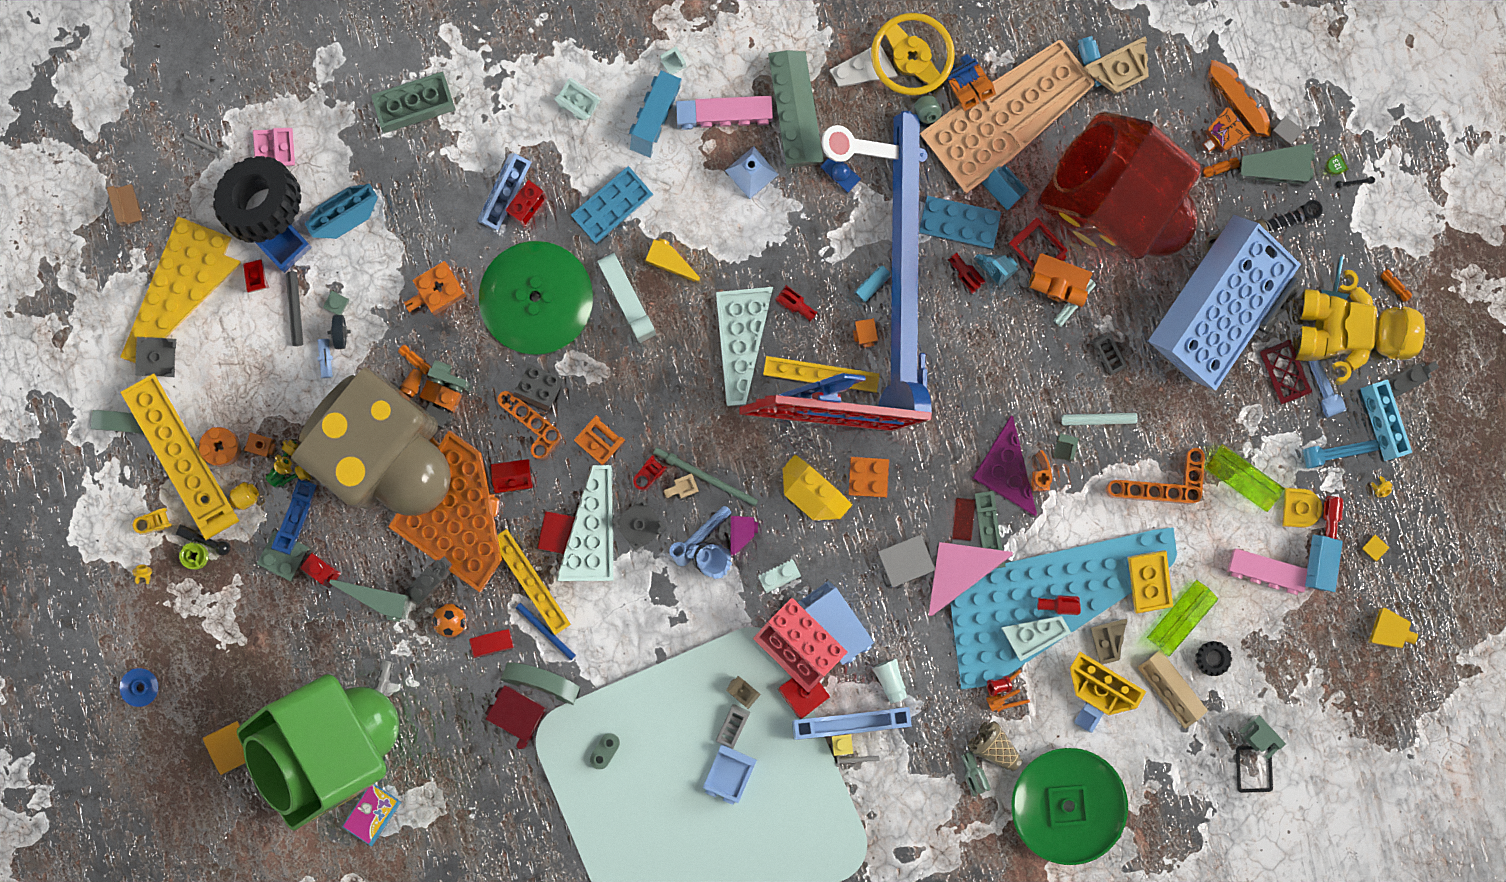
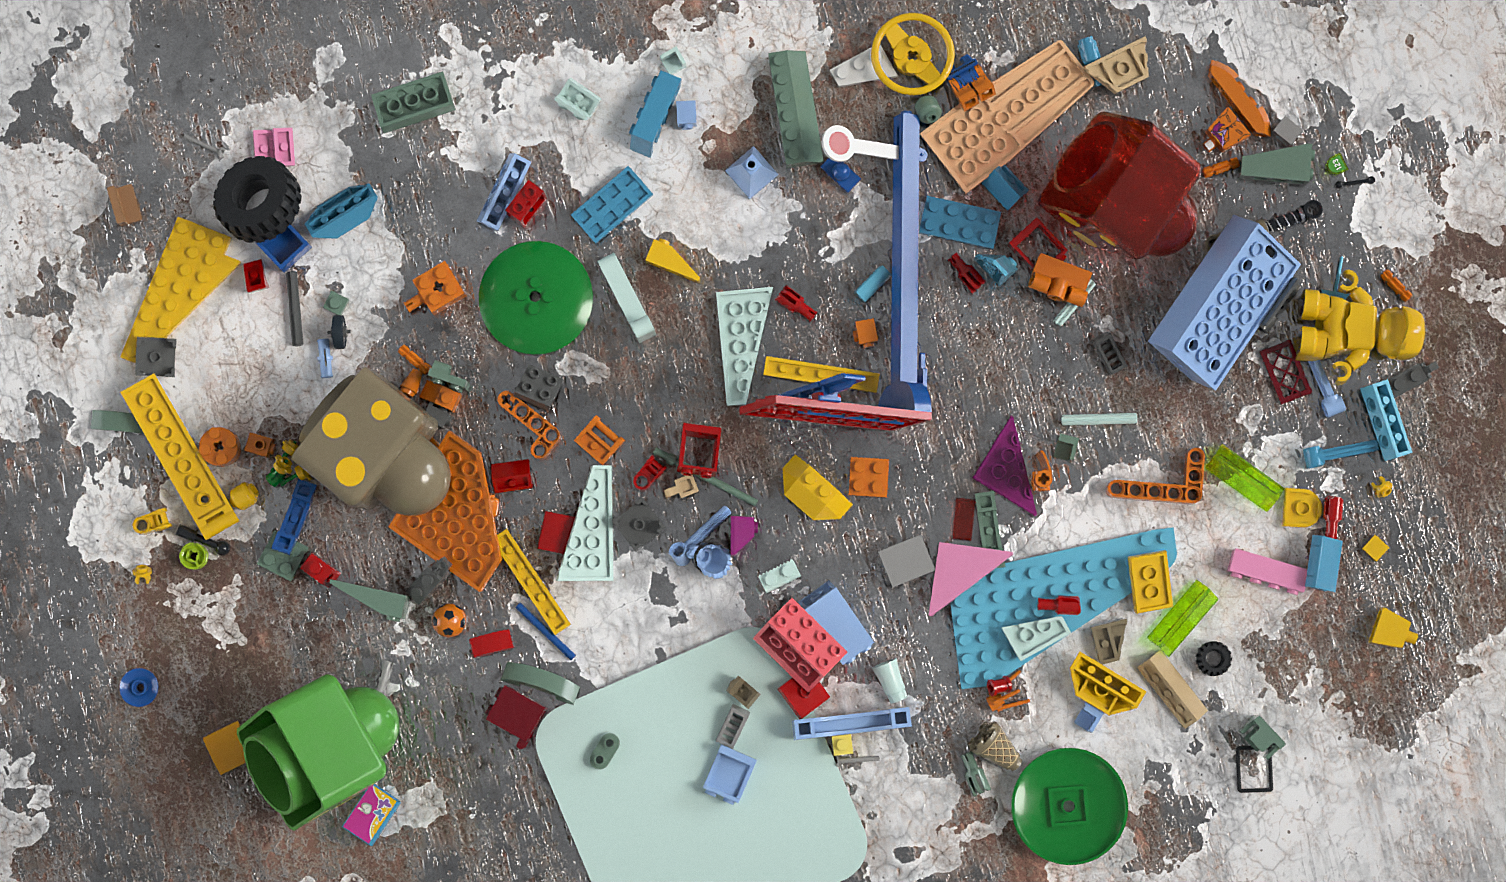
(704, 432): none -> red window
(734, 111): bright pink brick -> none

